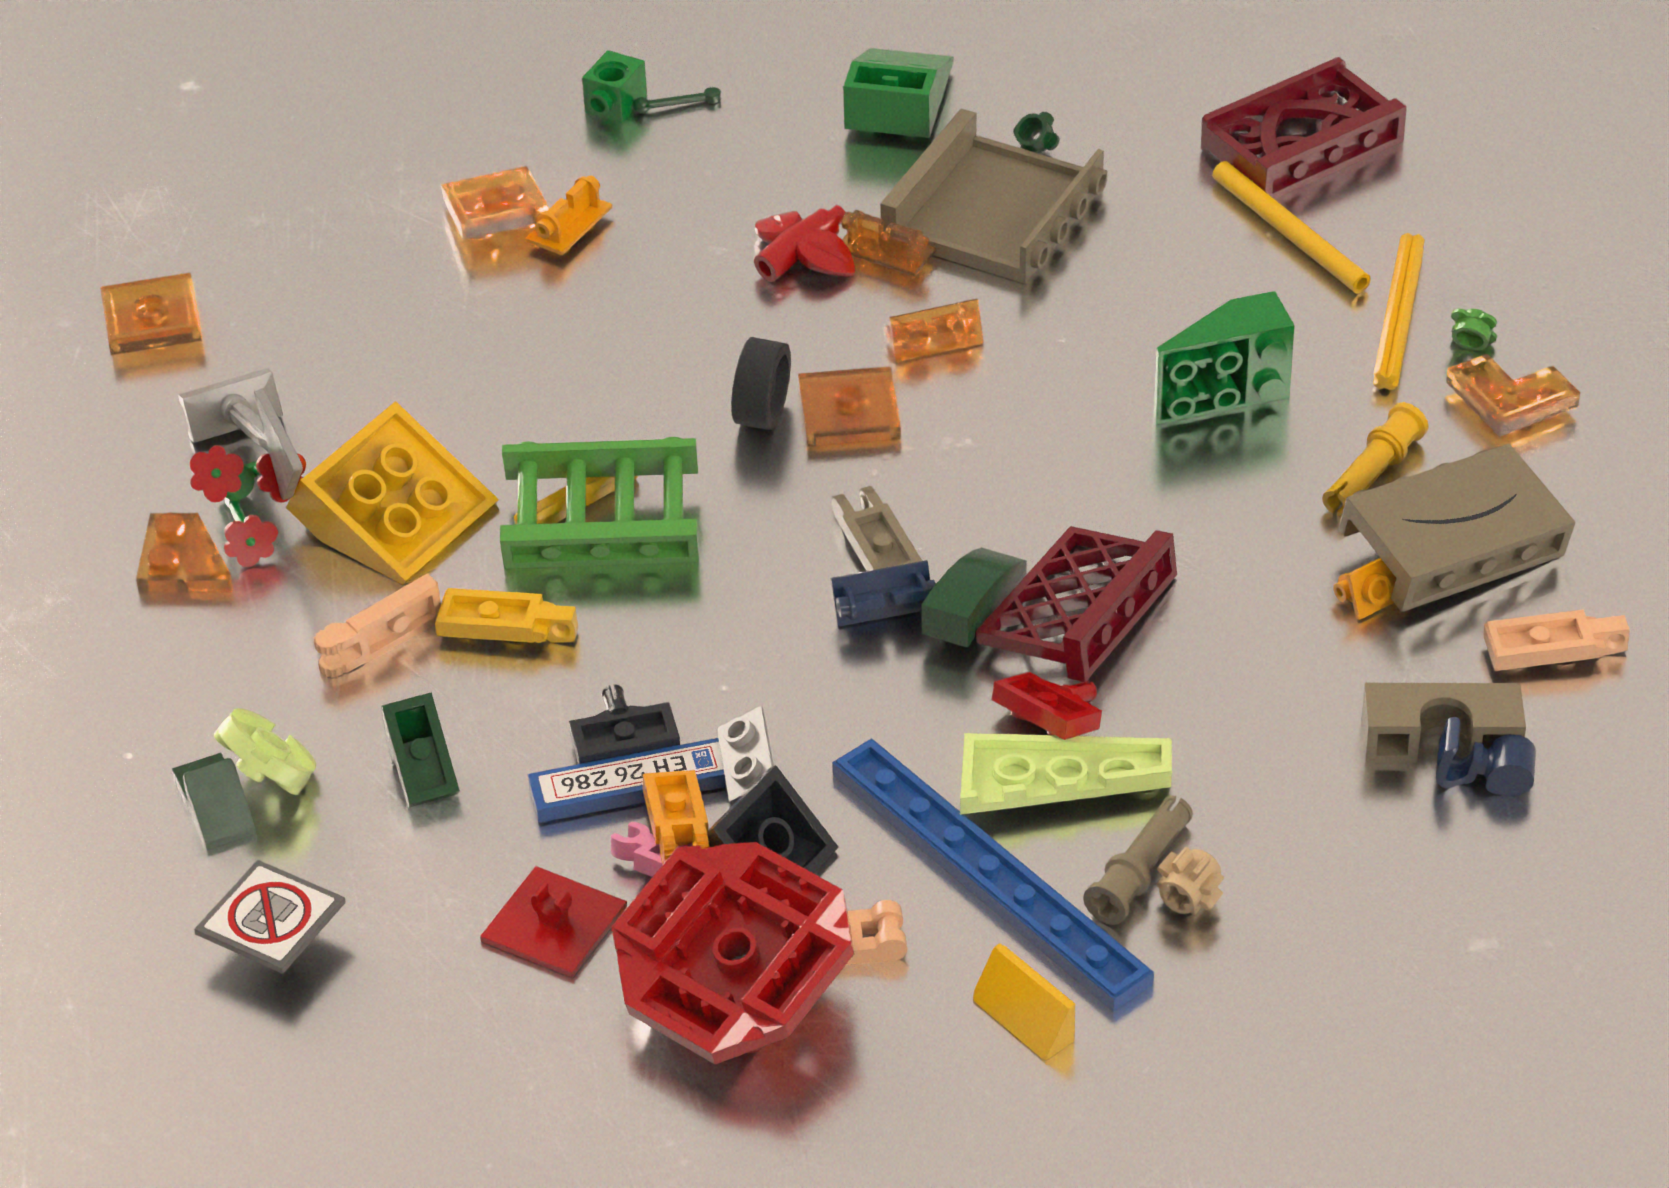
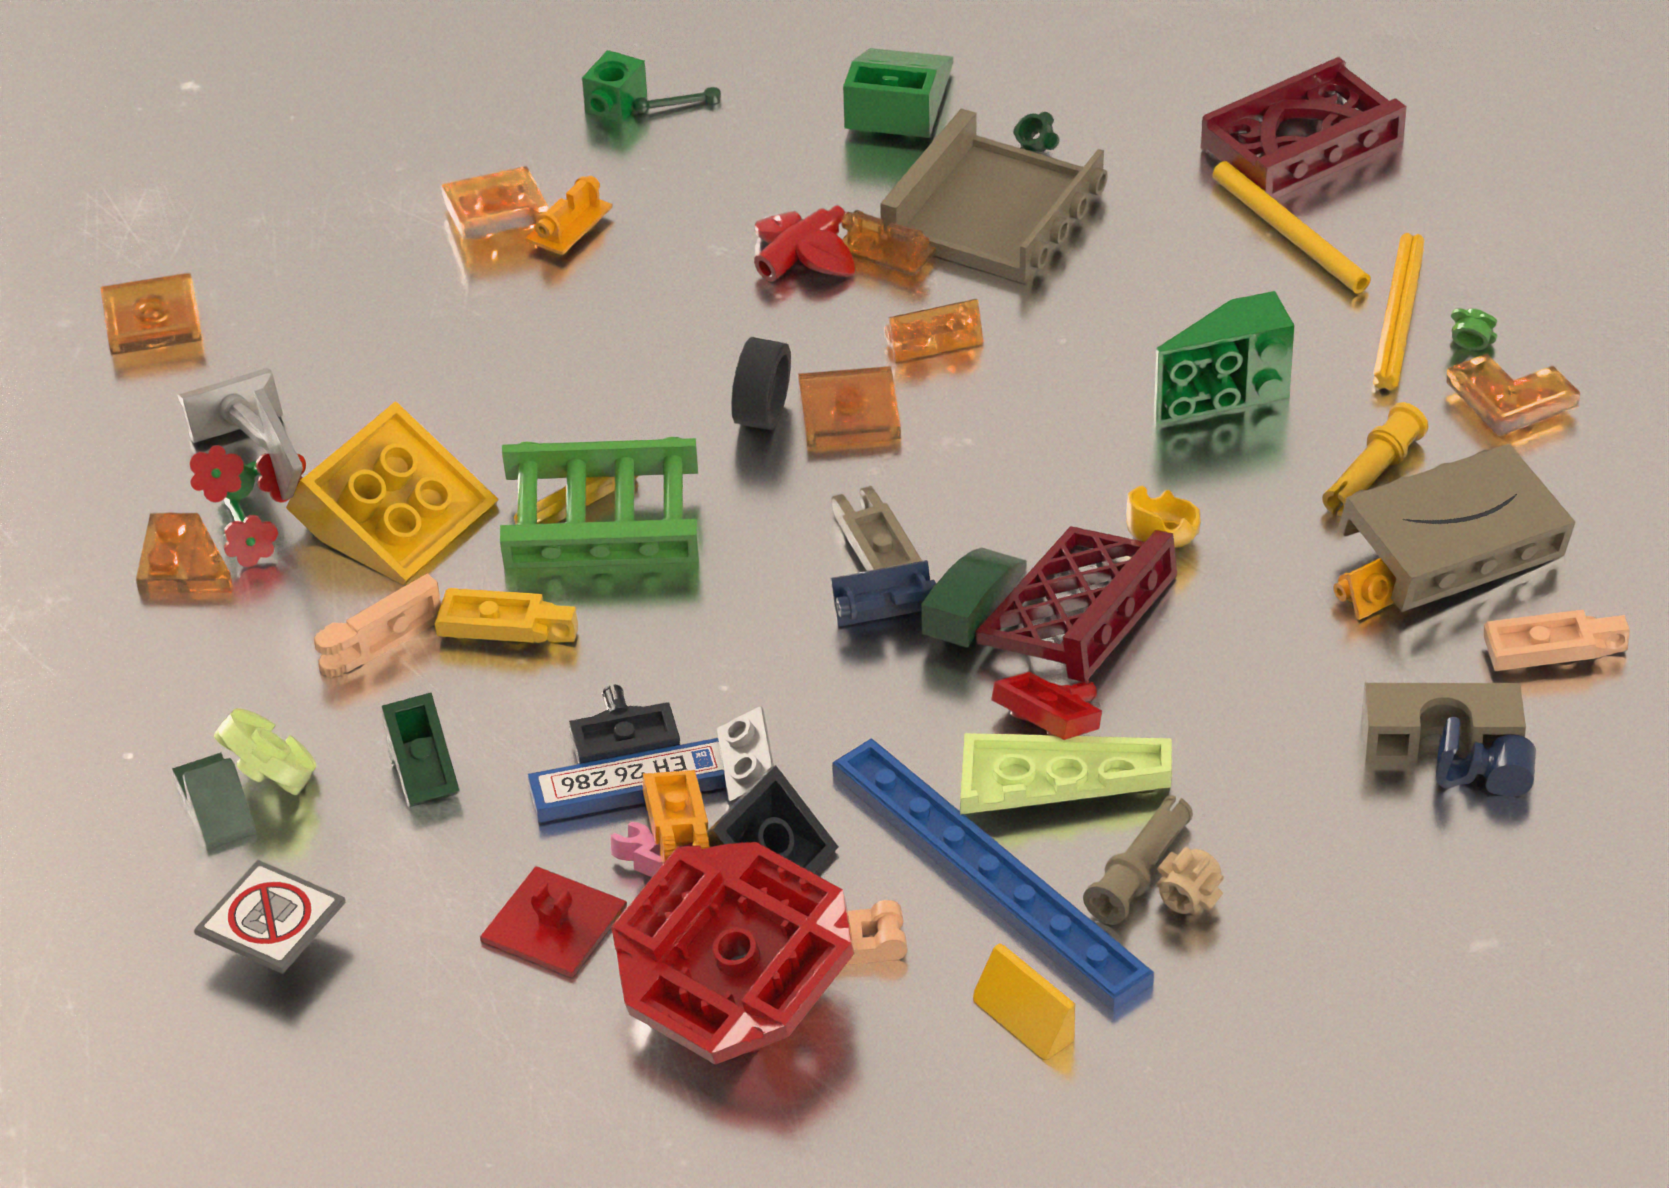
(1162, 514): none -> yellow hair

